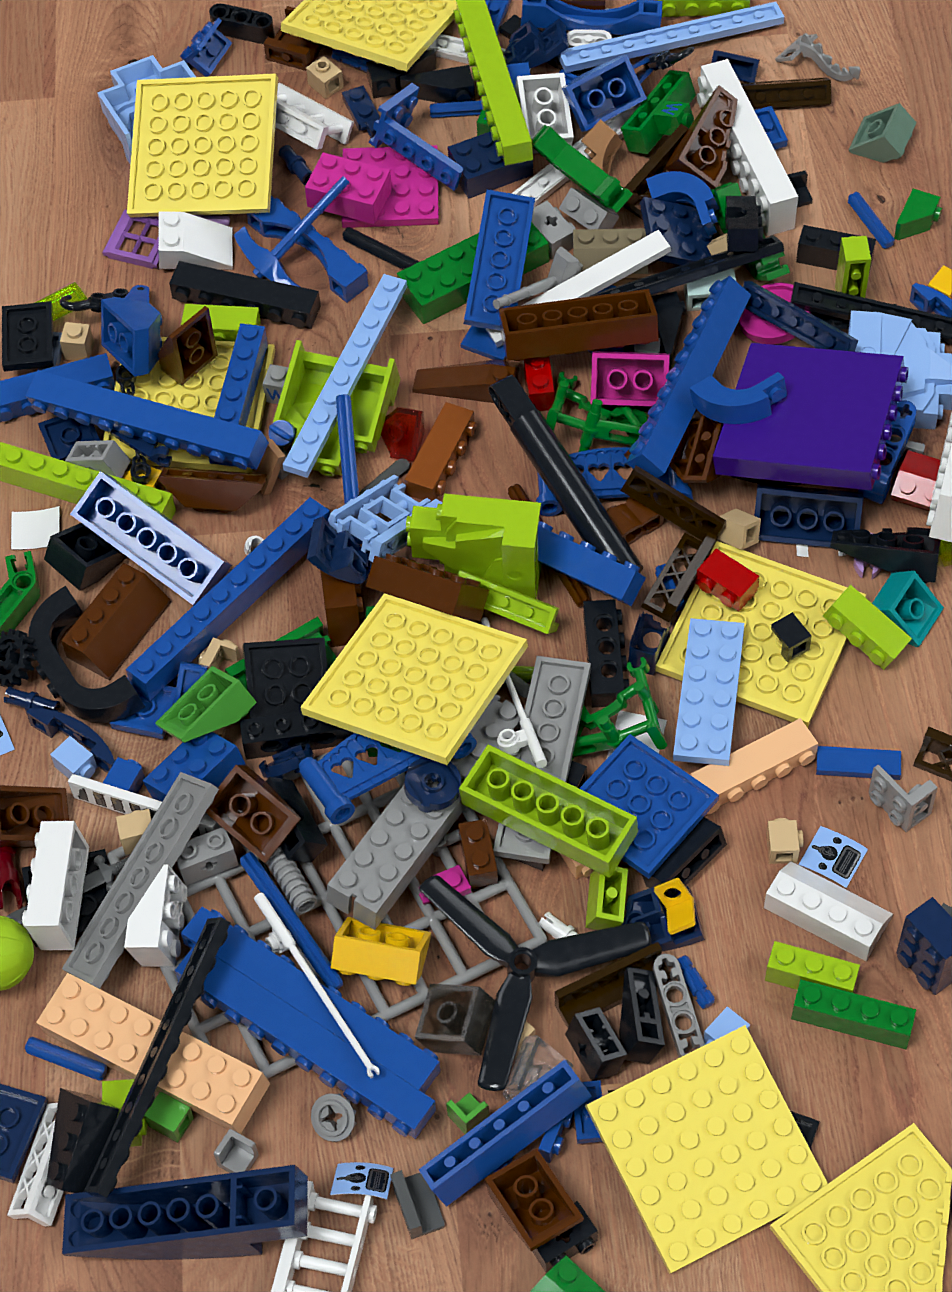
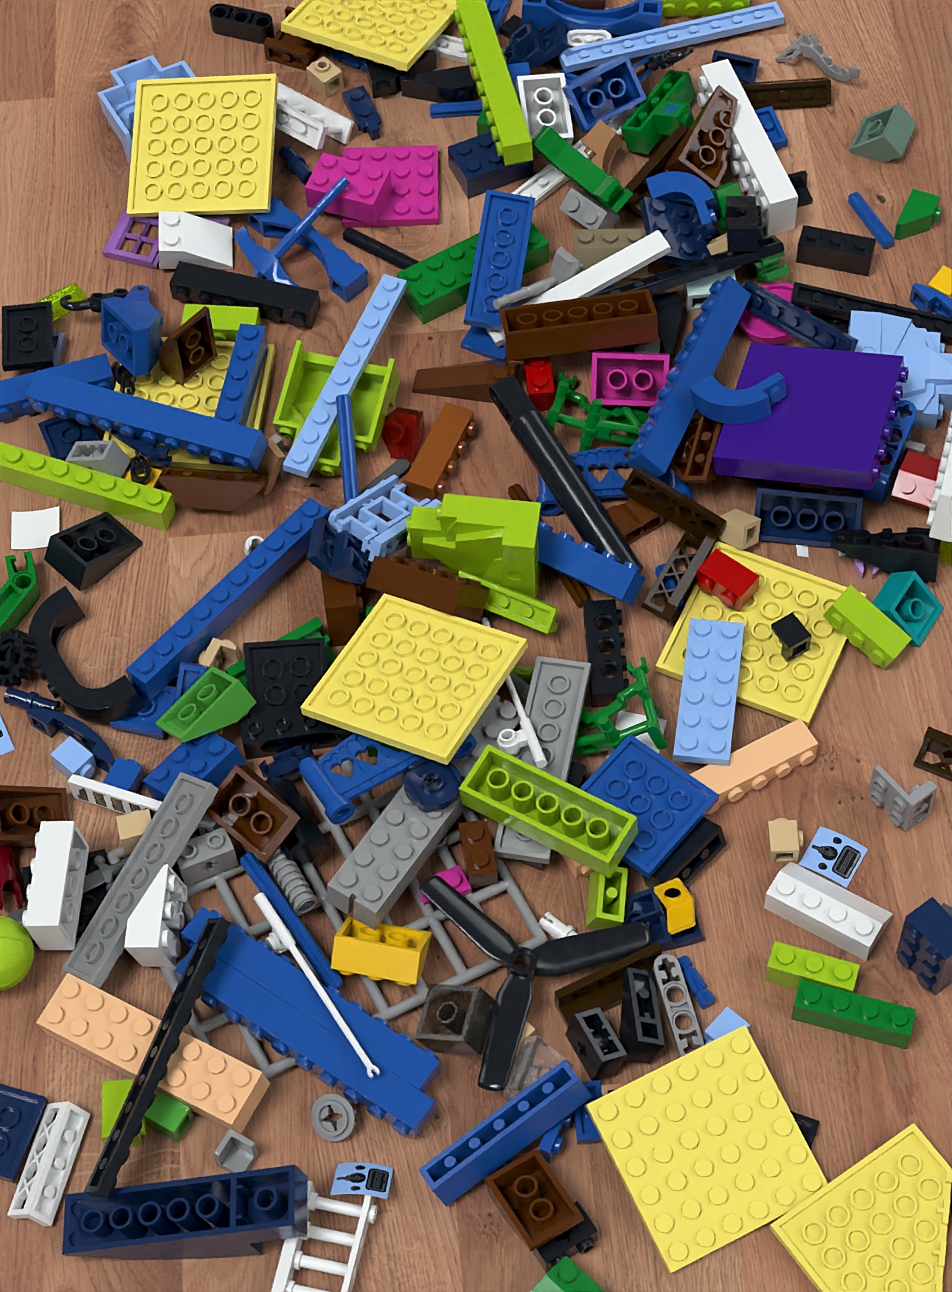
(66, 1058): blue axle -> none
(76, 341): tan brick -> none
(78, 1139): black wedge -> none
(115, 622): reddish brown slope -> none
(150, 538): brick -> none
(207, 48): blue bracket -> none
(274, 383): light grey brick -> none
(282, 432): blue tile -> none
(391, 130): blue bracket -> none
(417, 1204): dark grey panel -> none
(467, 1112): bright green panel -> none
(553, 227): light grey brick -> none
(644, 625): dark blue piece -> none
(853, 266): lime brick -> none
(857, 762): blue tile -> none

